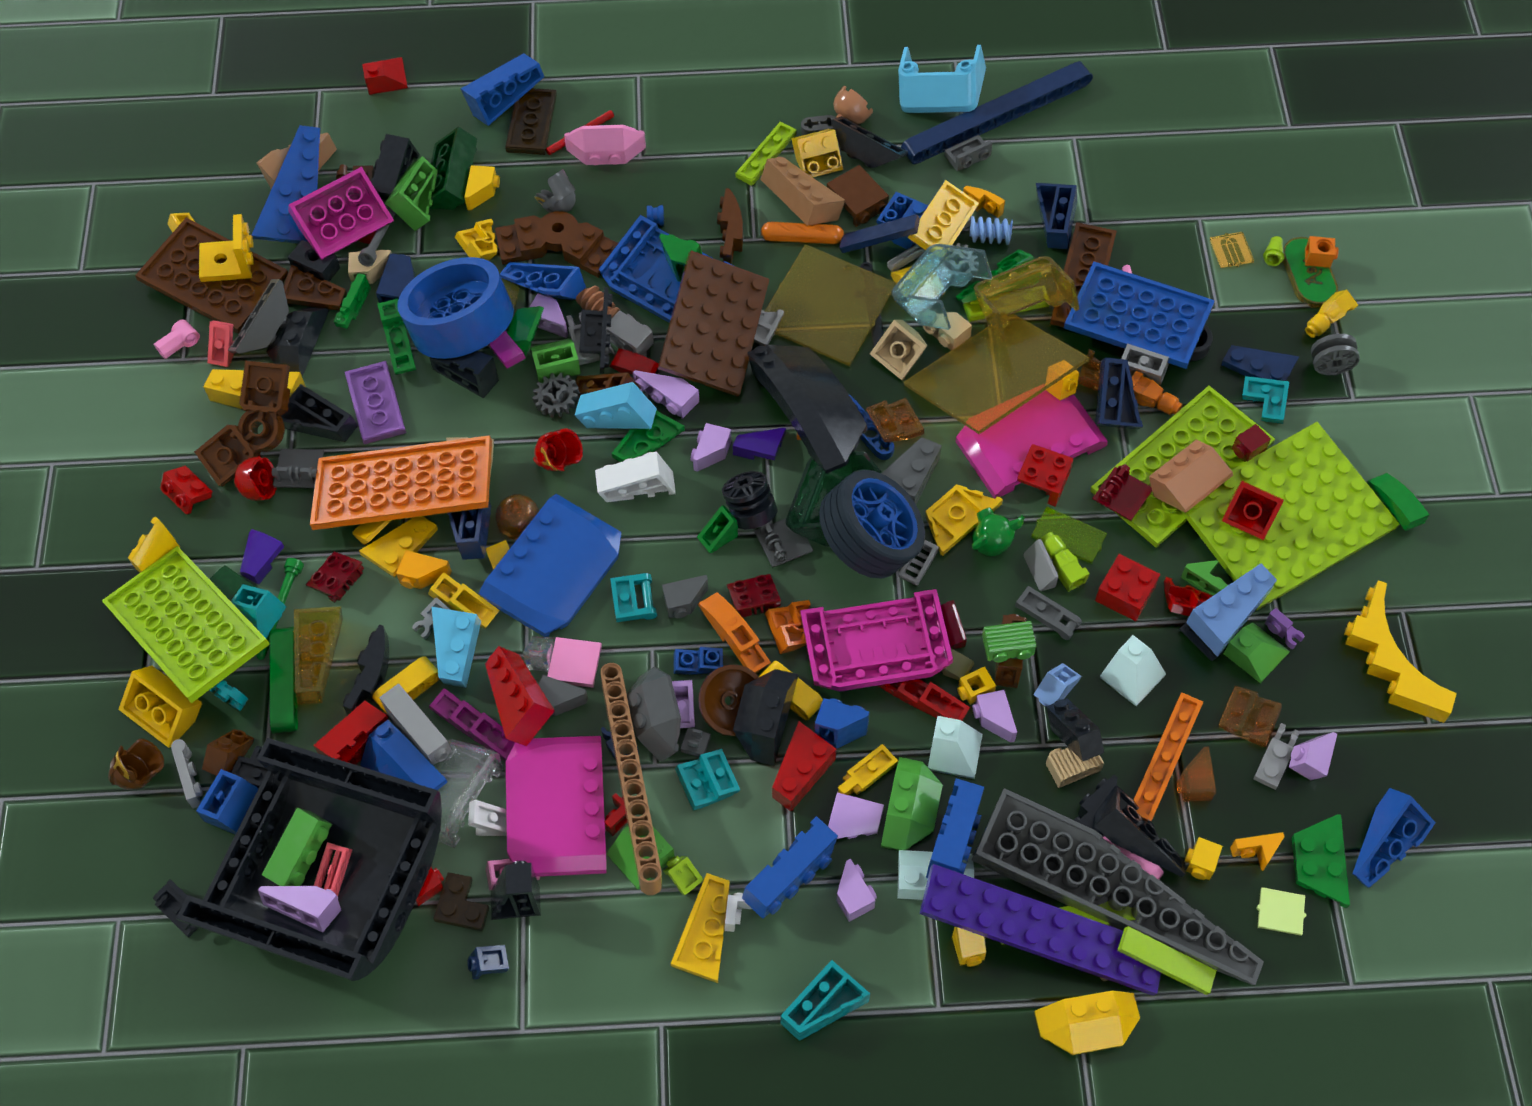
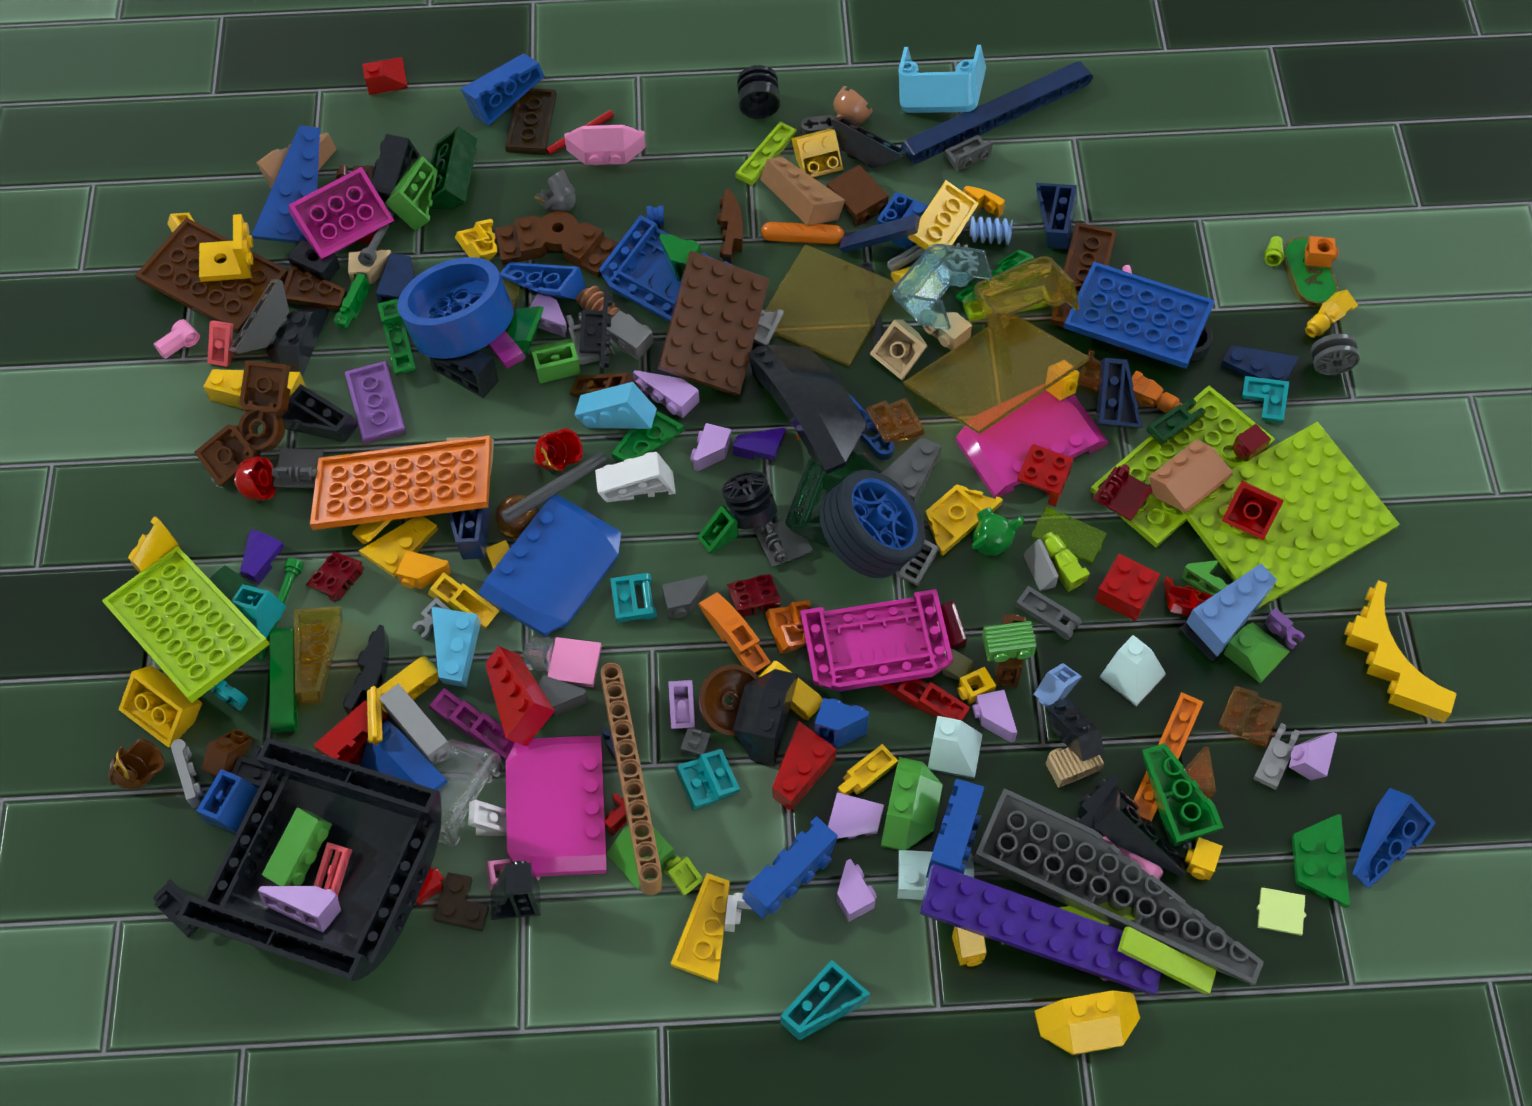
(184, 488): red bracket -> none
(374, 713): none -> yellow axle
(480, 185): yellow slope -> none
(488, 960): dark blue bracket -> none
(553, 487): none -> dark grey axle
(556, 395): dark grey gear -> none
(629, 361): red slope -> none
(655, 713): dark grey wedge -> none
(697, 662): blue slope -> none
(758, 92): none -> black wheel
(1146, 362): light grey brick -> none
(1174, 422): none -> dark green hinge
(1181, 803): none -> green wedge
(1231, 249): clear yellow piece -> none
(1262, 845): light orange slope -> none
(1399, 501): green slope -> none

